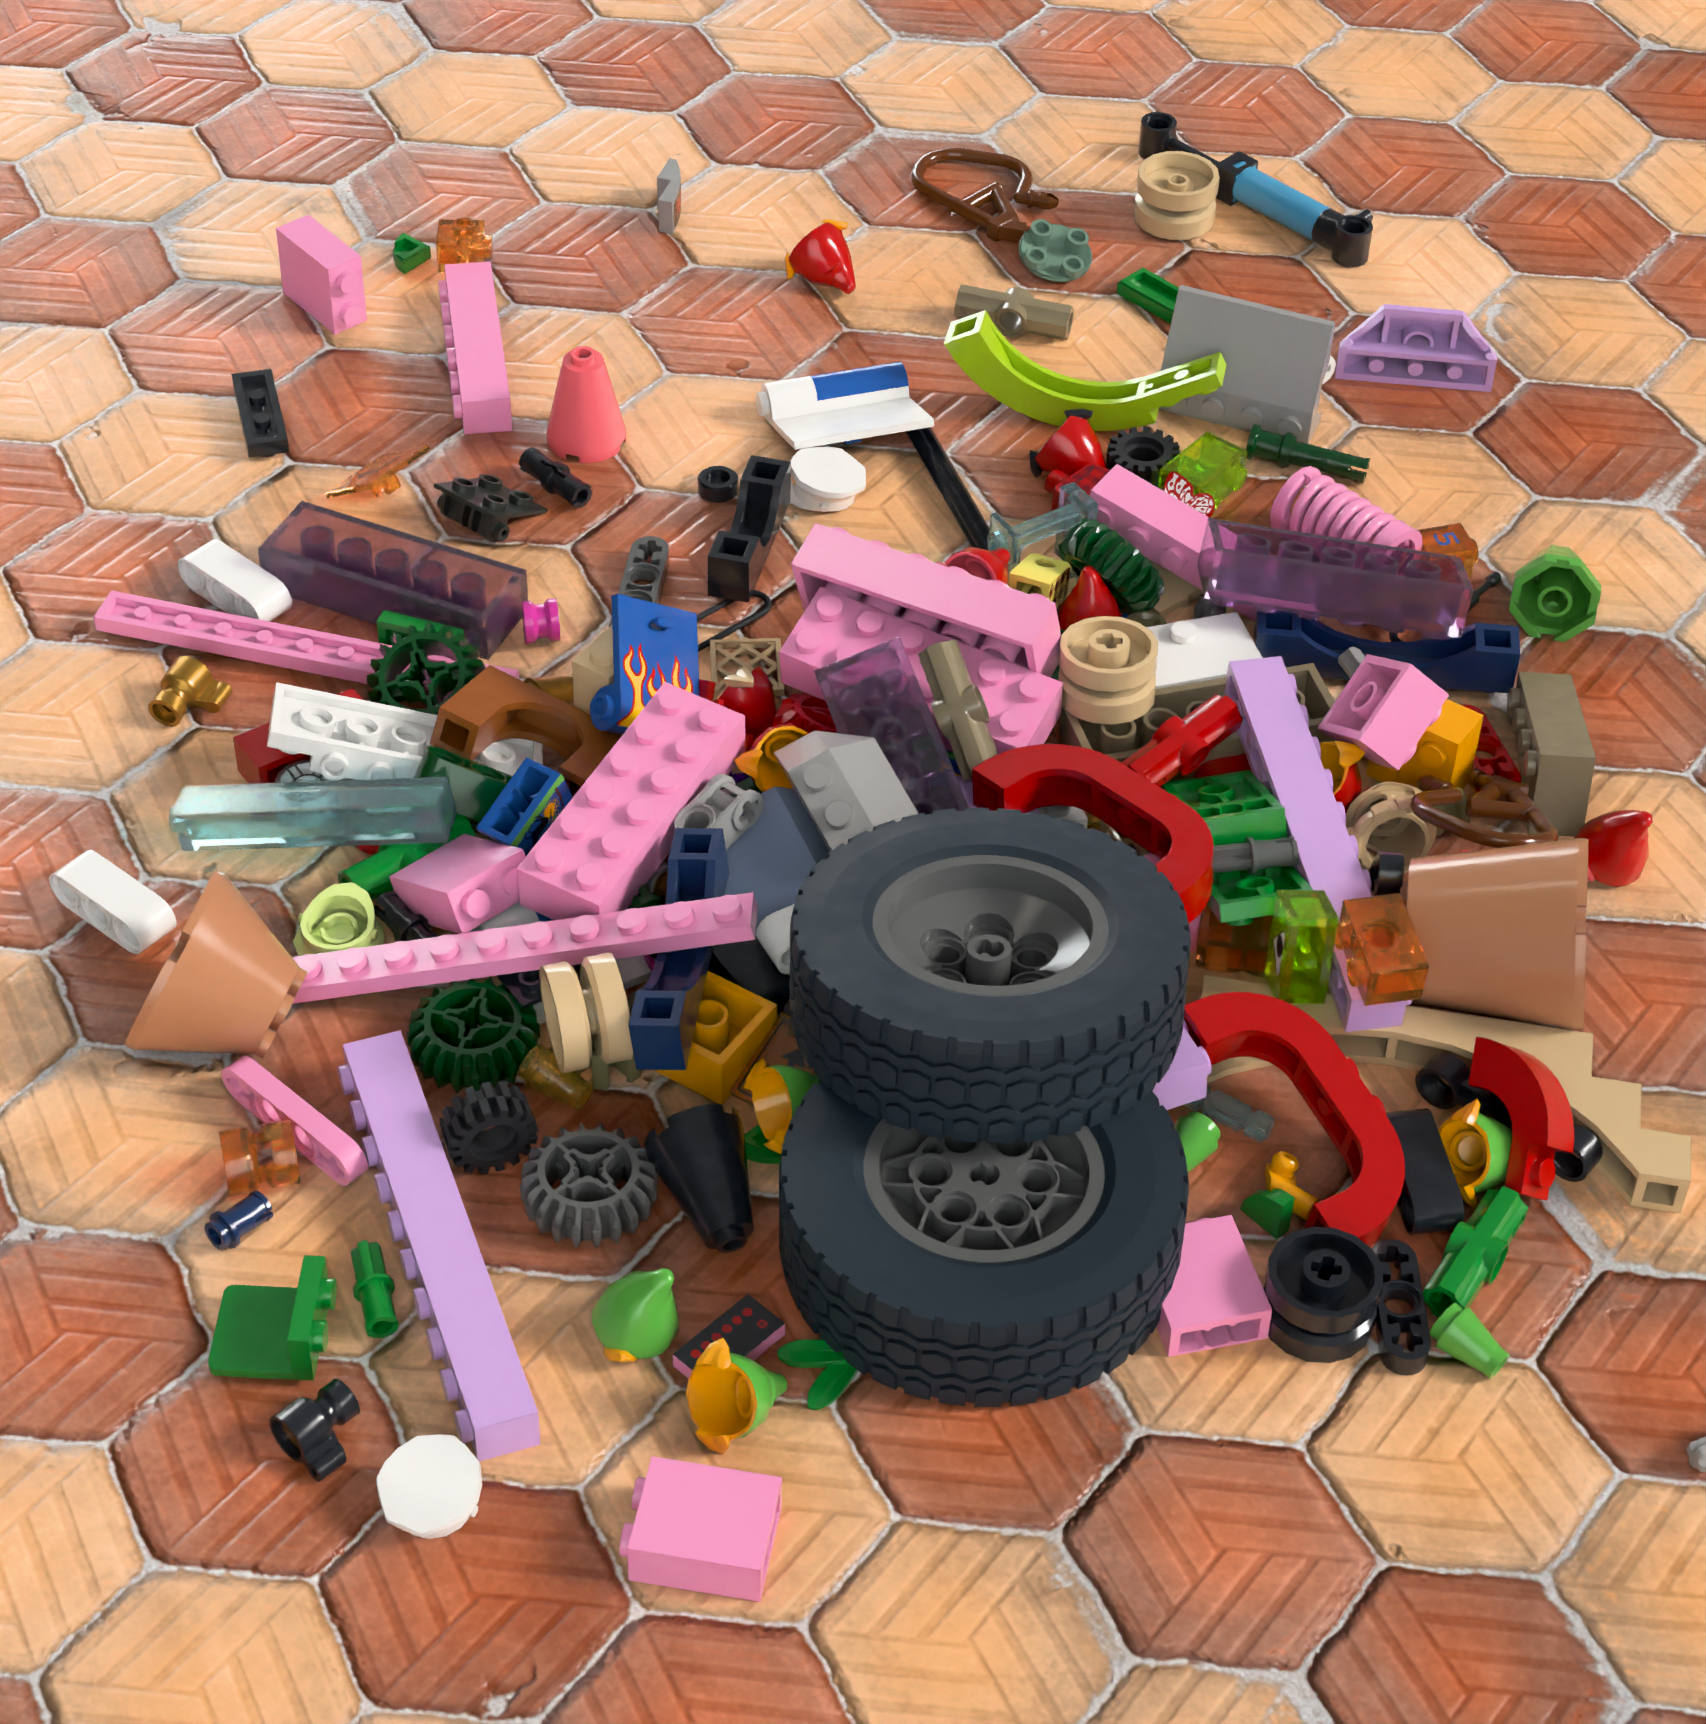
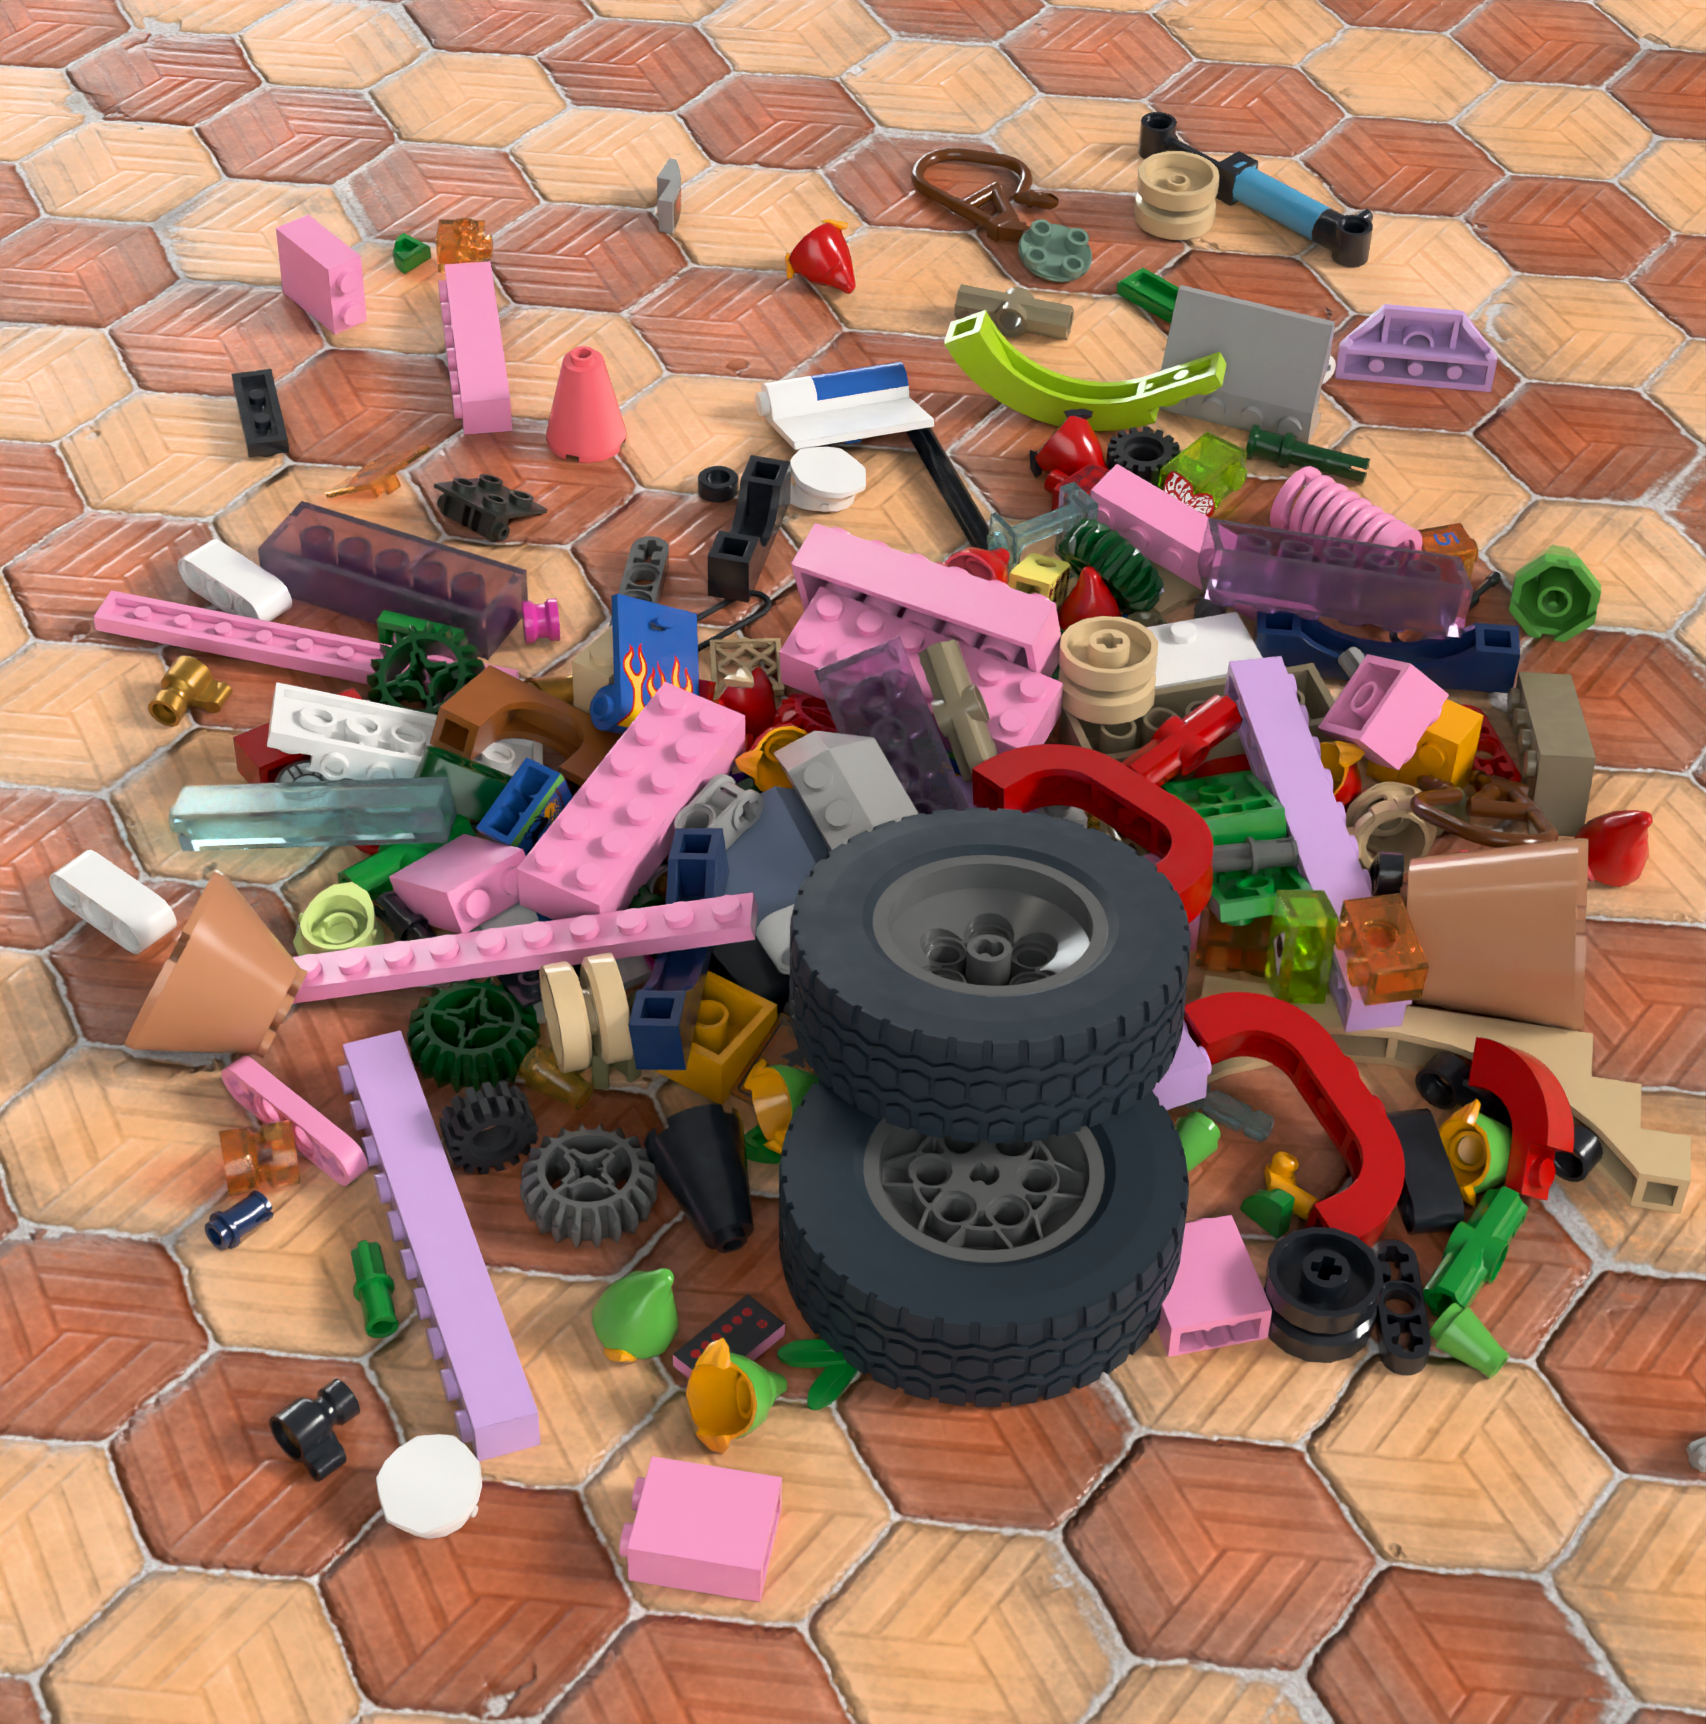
(274, 1328): green bracket -> none
(555, 477): black pin -> none

